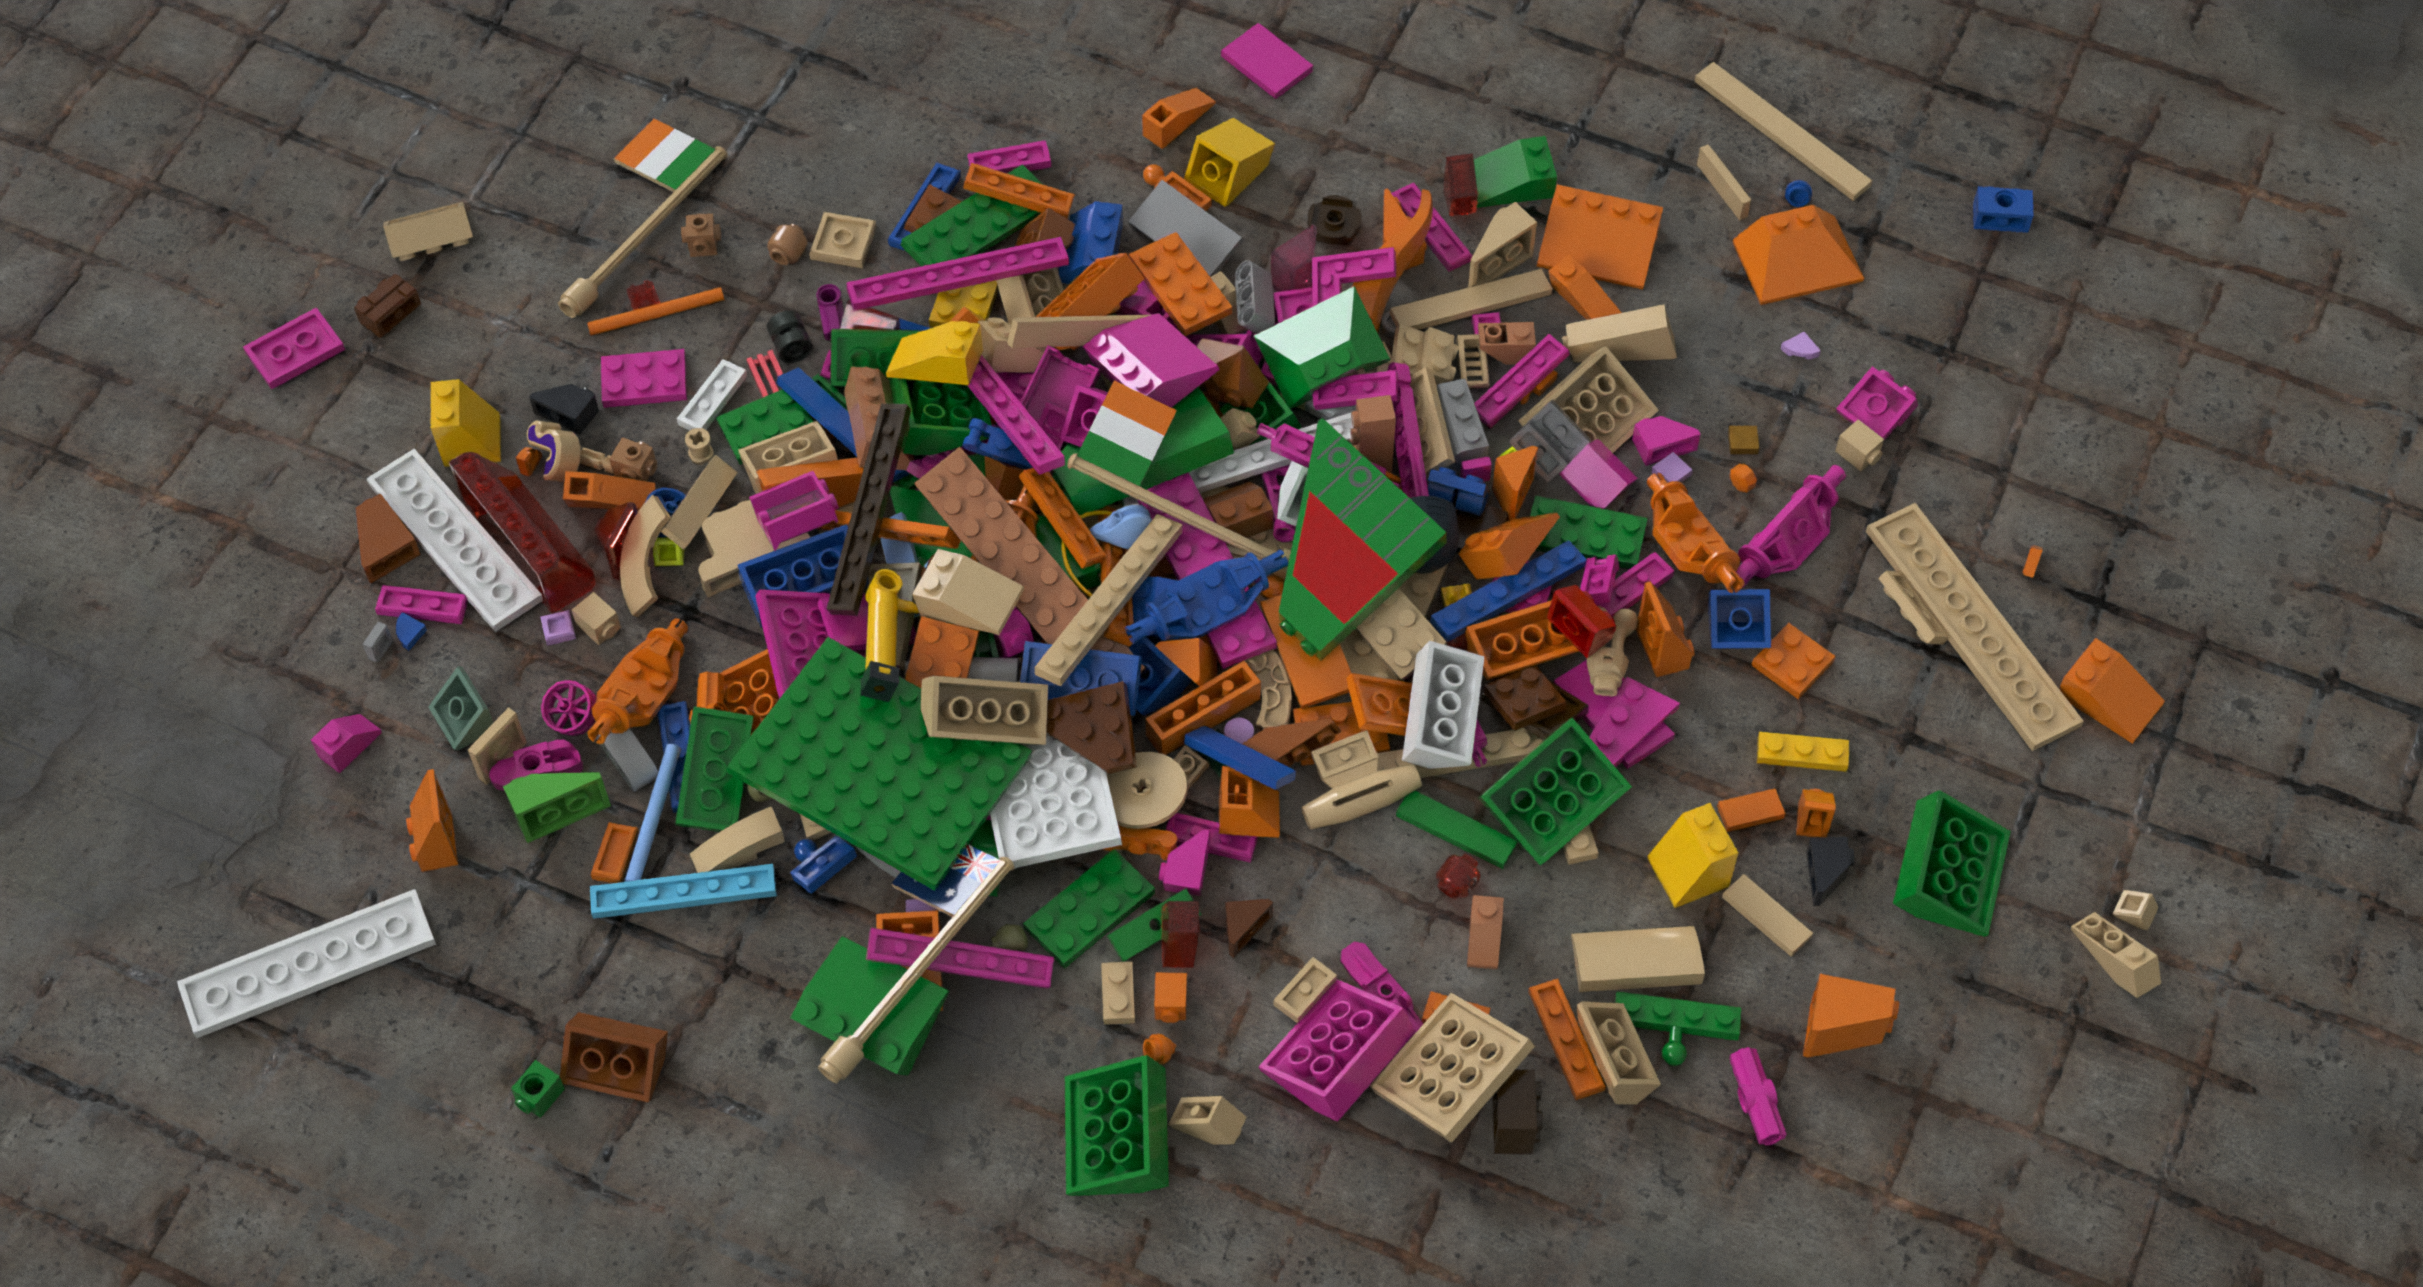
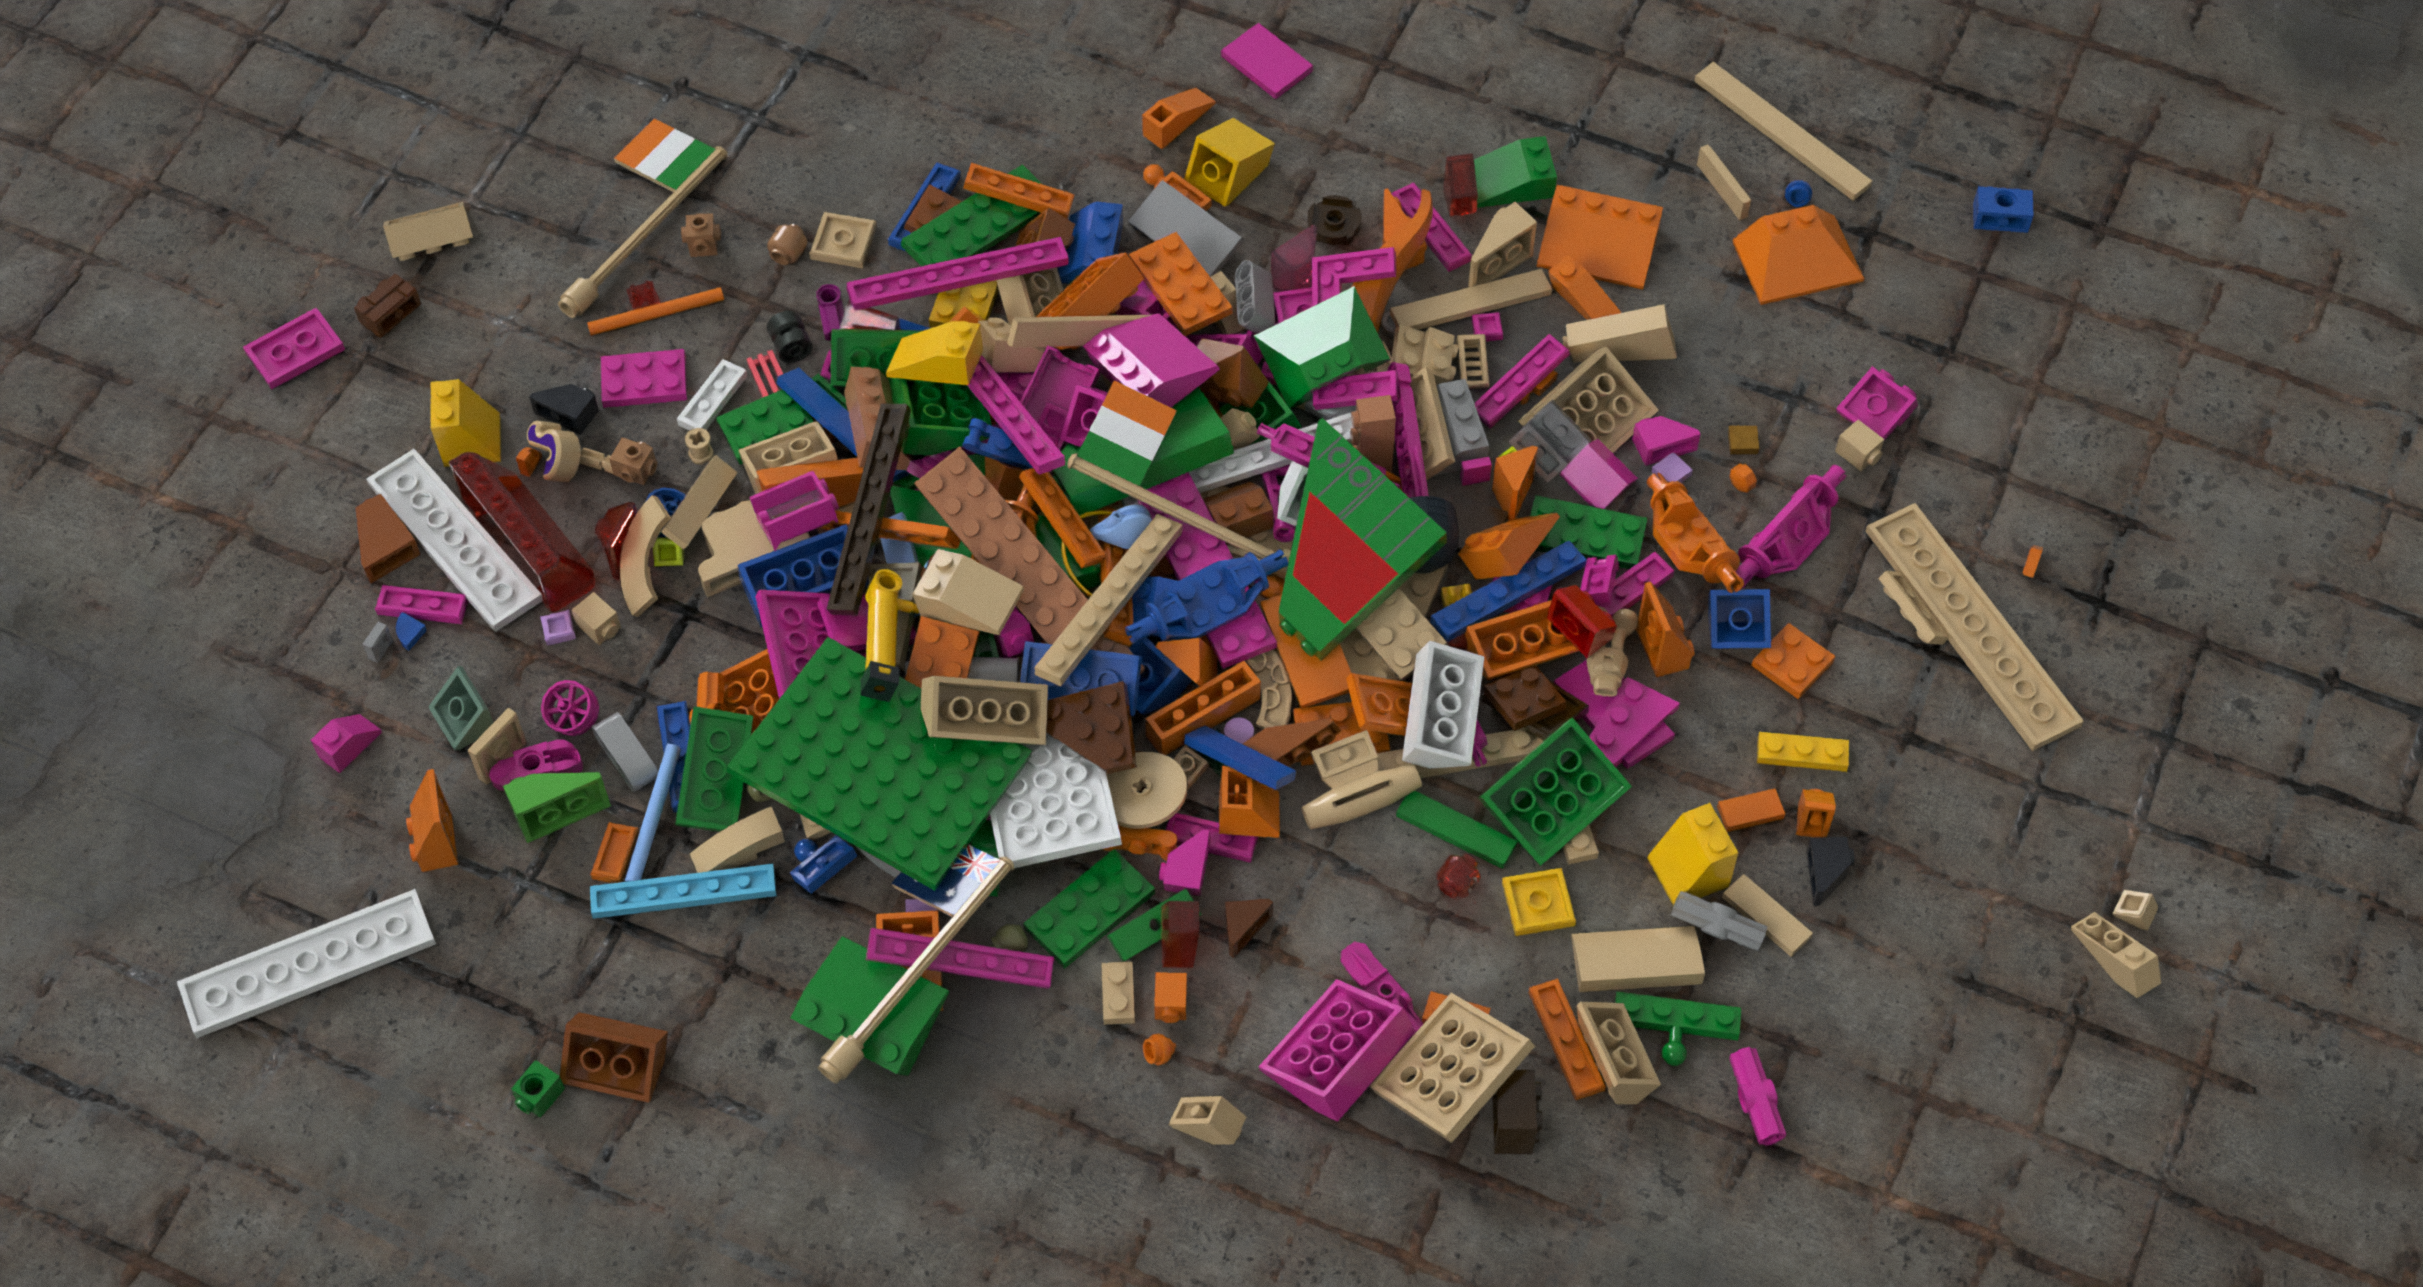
(604, 491): orange slope -> none
(639, 683): orange plate -> none
(1031, 155): dark pink plate -> none
(1116, 1129): green slope -> none
(1305, 990): tan plate -> none
(1471, 491): blue plate -> none
(1485, 932): nougat slope -> none
(1507, 341): nougat slope -> none
(1538, 902): none -> yellow tile
(1719, 921): none -> light grey piece
(1801, 346): lavender tile -> none
(1848, 1015): orange slope -> none
(1951, 865): green slope -> none
(2111, 691): orange slope -> none

